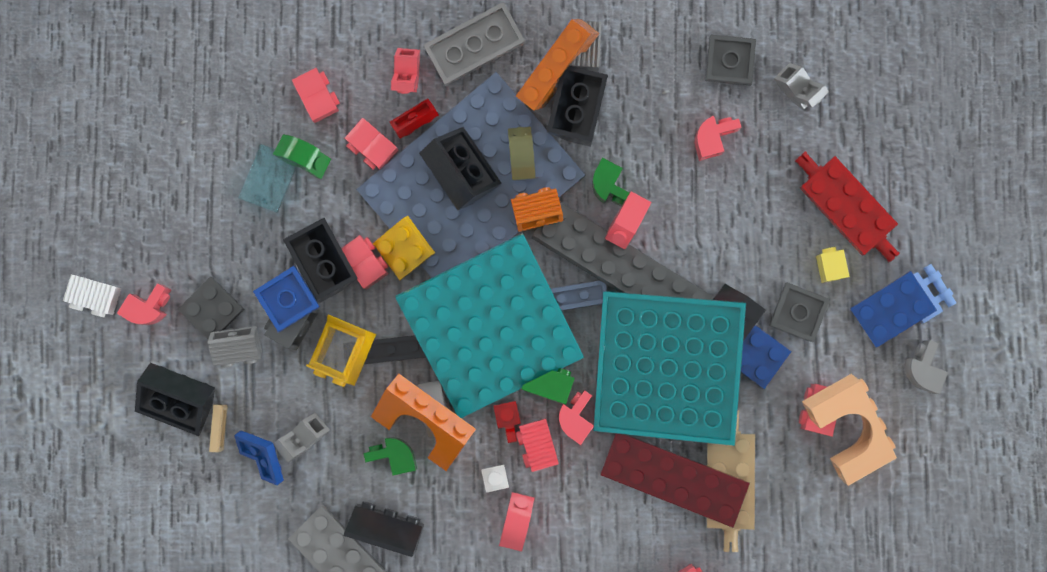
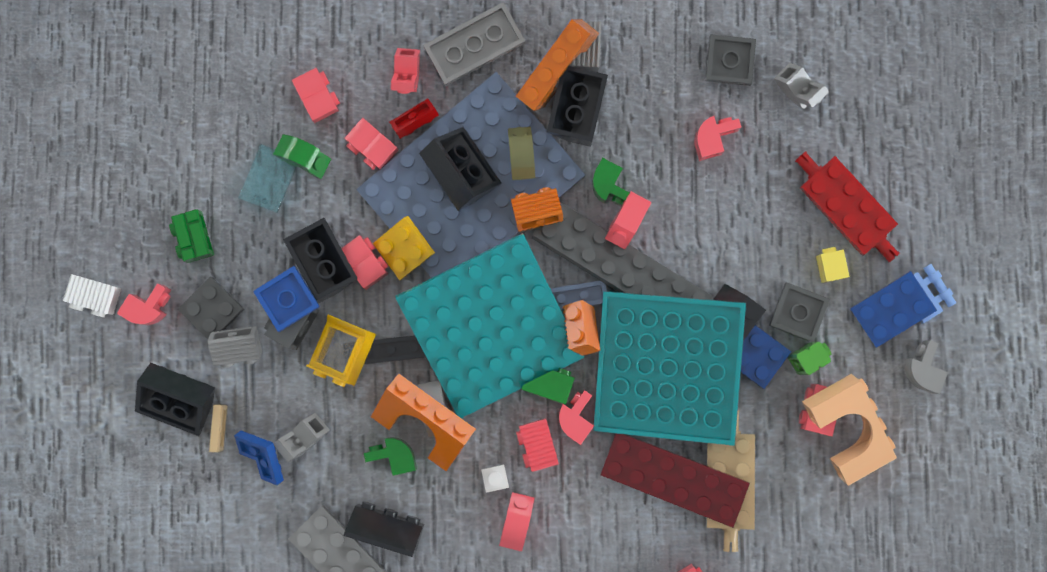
(191, 236): none -> green brick
(507, 416): red plate -> none
(581, 328): none -> orange brick
(810, 358): none -> bright green brick

